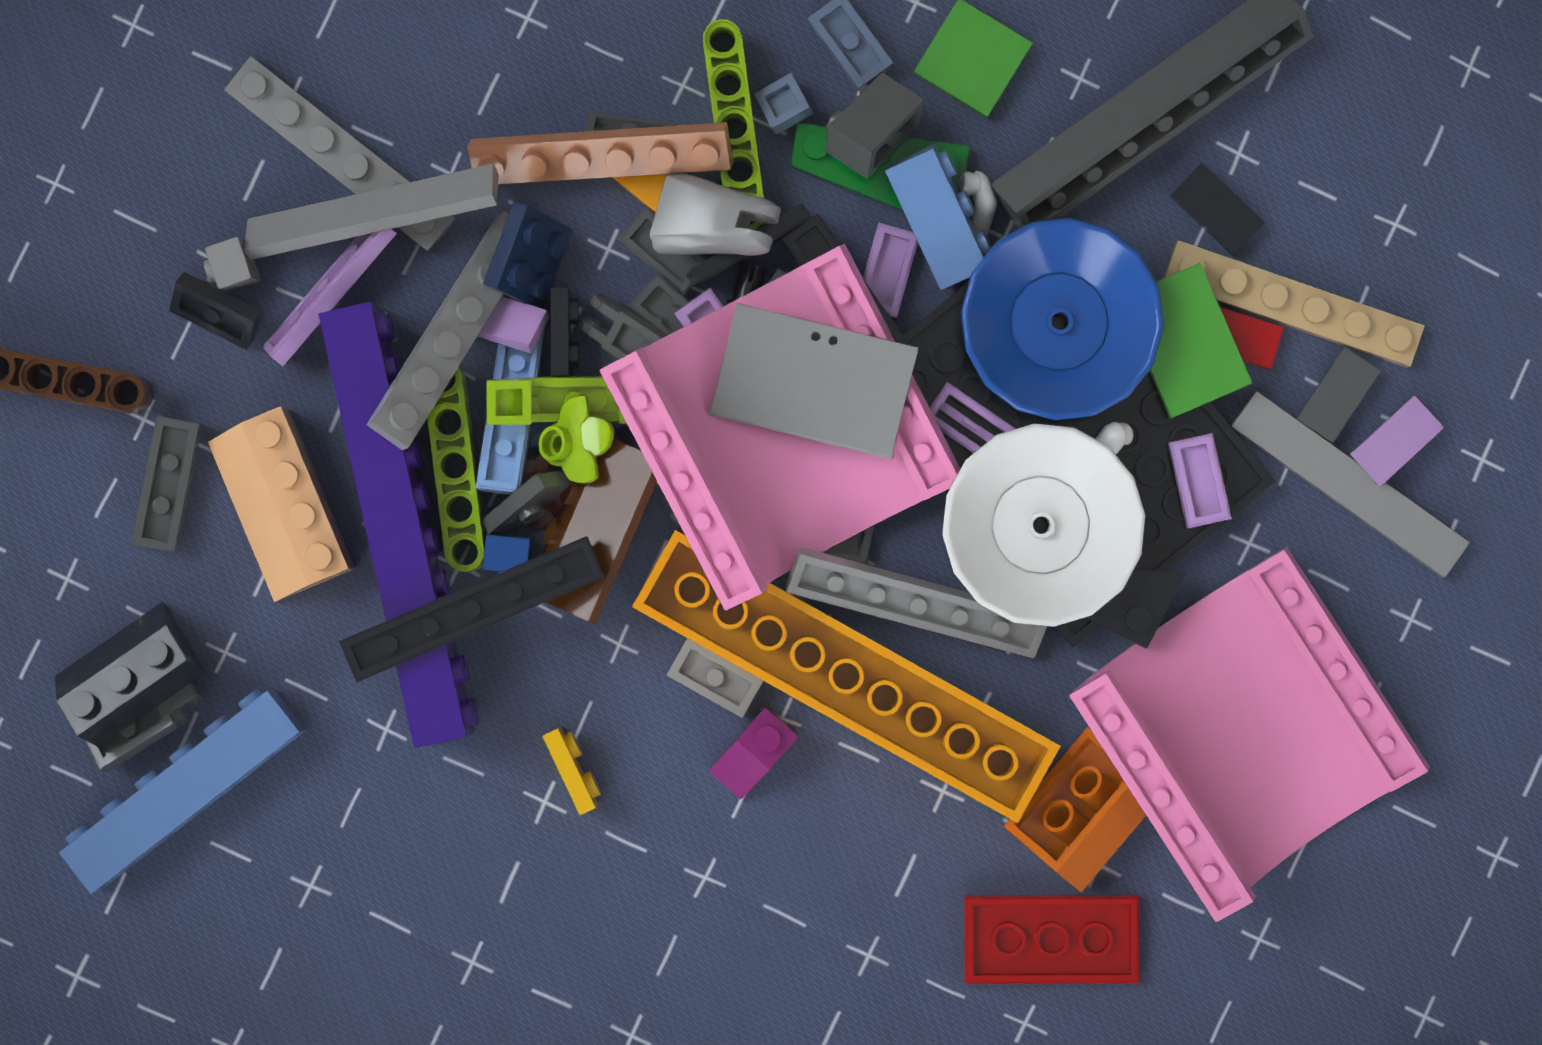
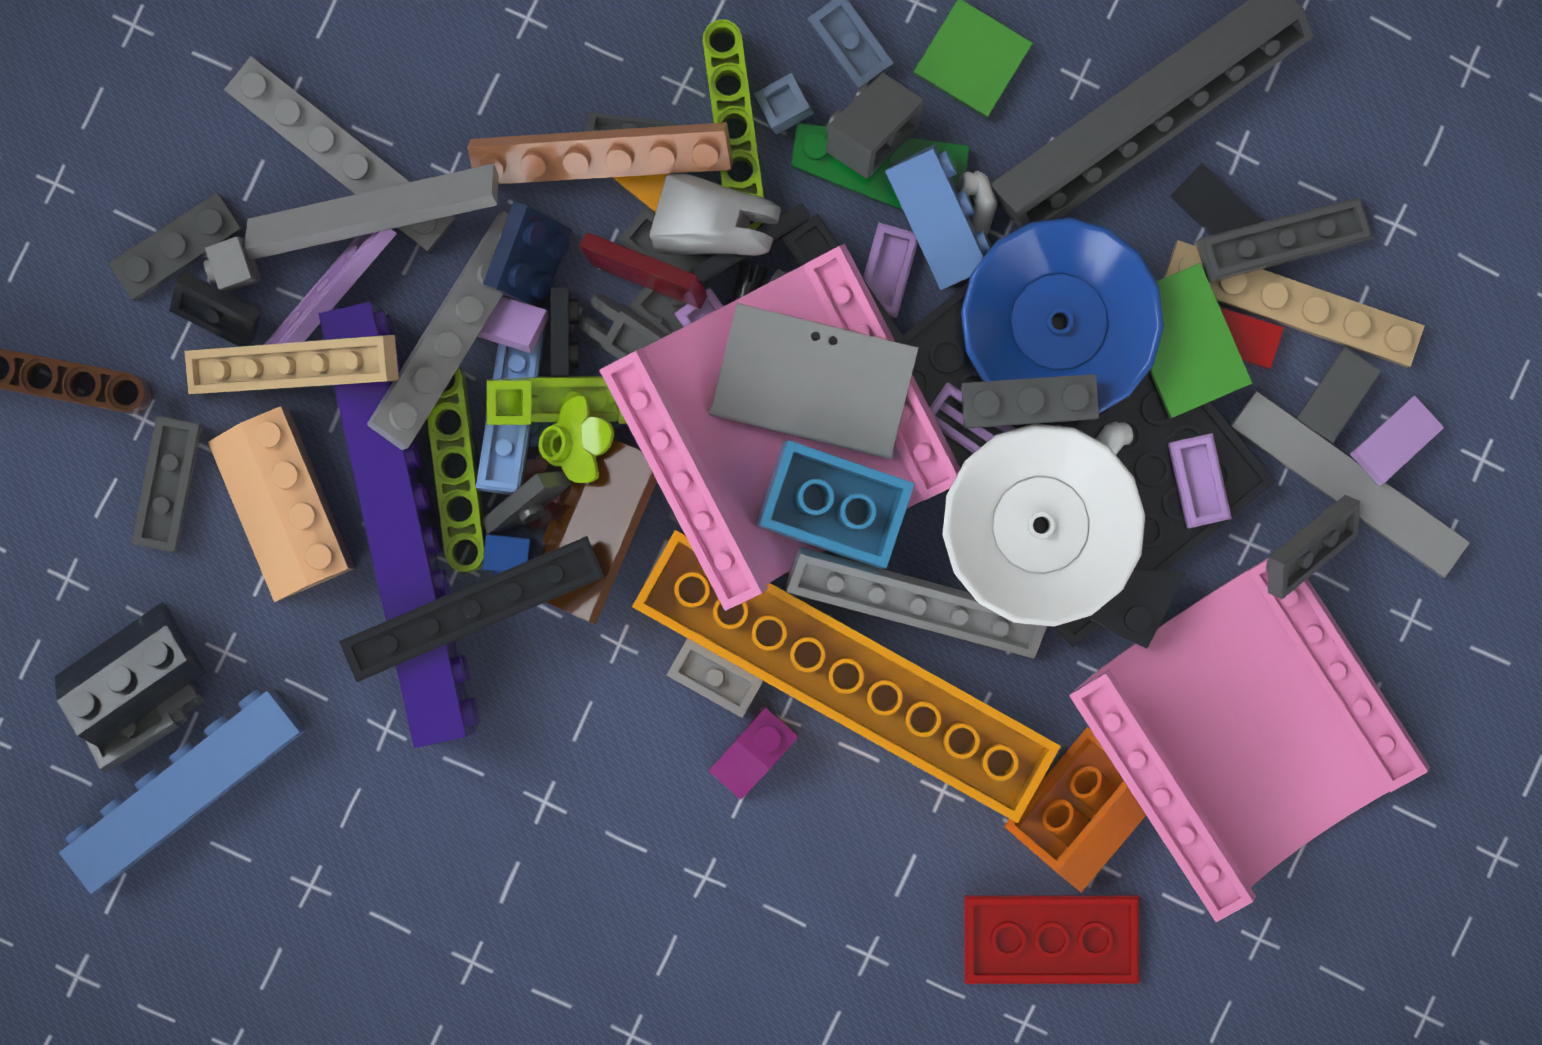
(175, 247): none -> dark grey plate
(292, 365): none -> tan plate
(580, 786): yellow plate -> none
(643, 270): none -> dark red tile
(834, 504): none -> dark azure brick
(1030, 401): none -> dark grey plate
(1284, 239): none -> dark grey tile
(1313, 546): none -> dark grey plate

